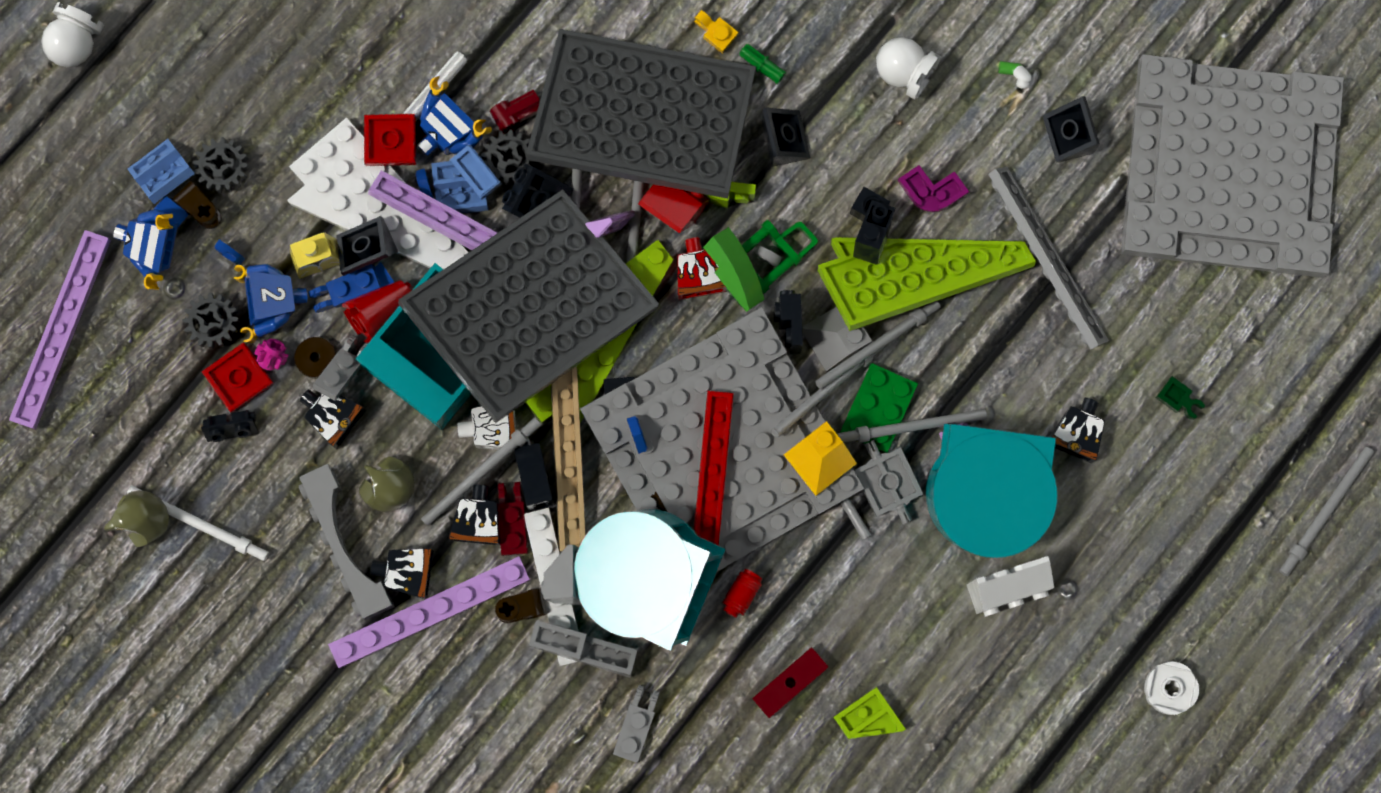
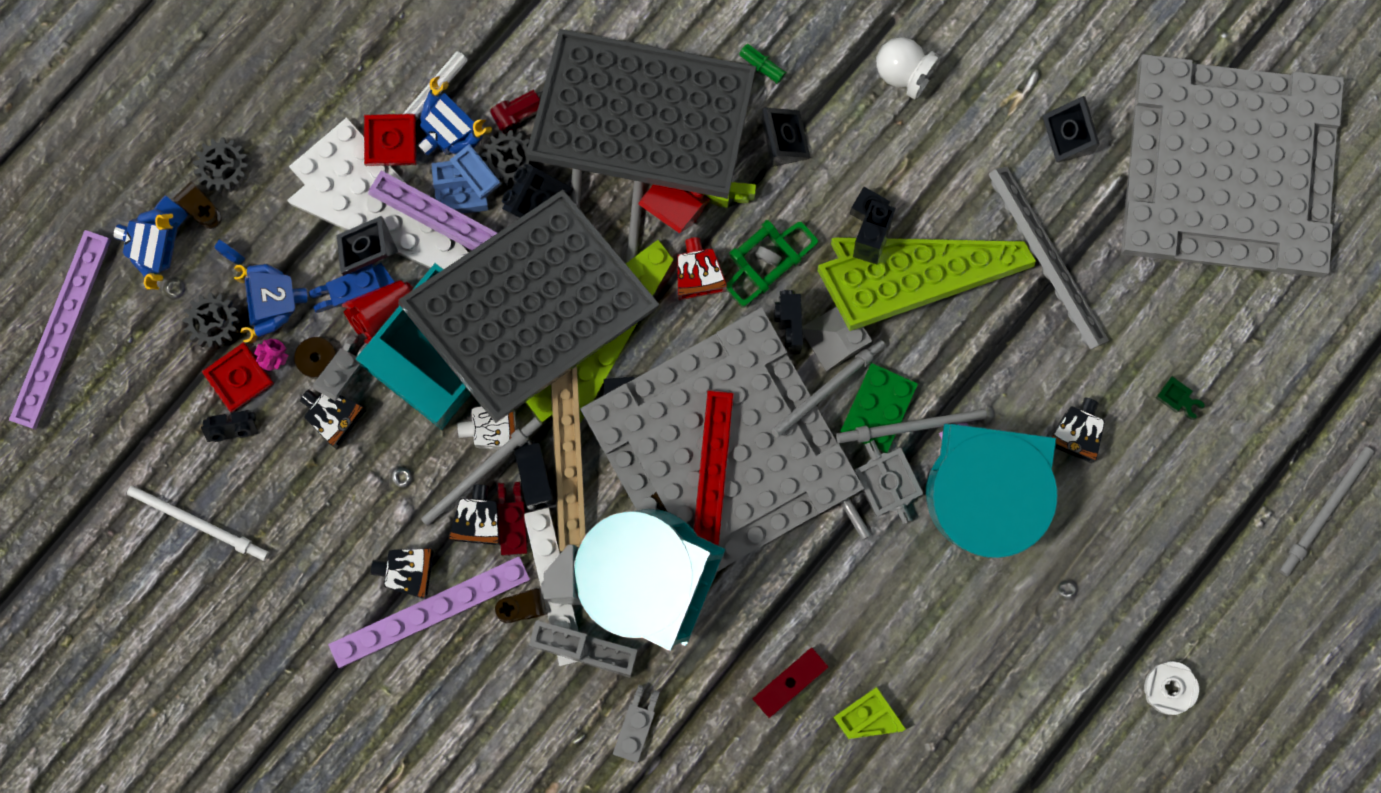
(69, 37): white tile -> none
(142, 514): olive piece -> none
(160, 171): medium blue slope -> none
(314, 254): light yellow torso -> none
(322, 489): light grey arch -> none
(391, 485): olive piece -> none
(423, 182): blue tile -> none
(610, 223): lavender slope -> none
(637, 434): blue tile -> none
(717, 33): yellow plate -> none
(735, 269): bright green slope -> none
(742, 593): red head -> none
(820, 458): yellow slope -> none
(915, 318): light grey bar -> none
(929, 196): magenta plate -> none
(1011, 586): white wedge -> none
(1018, 71): arm -> none

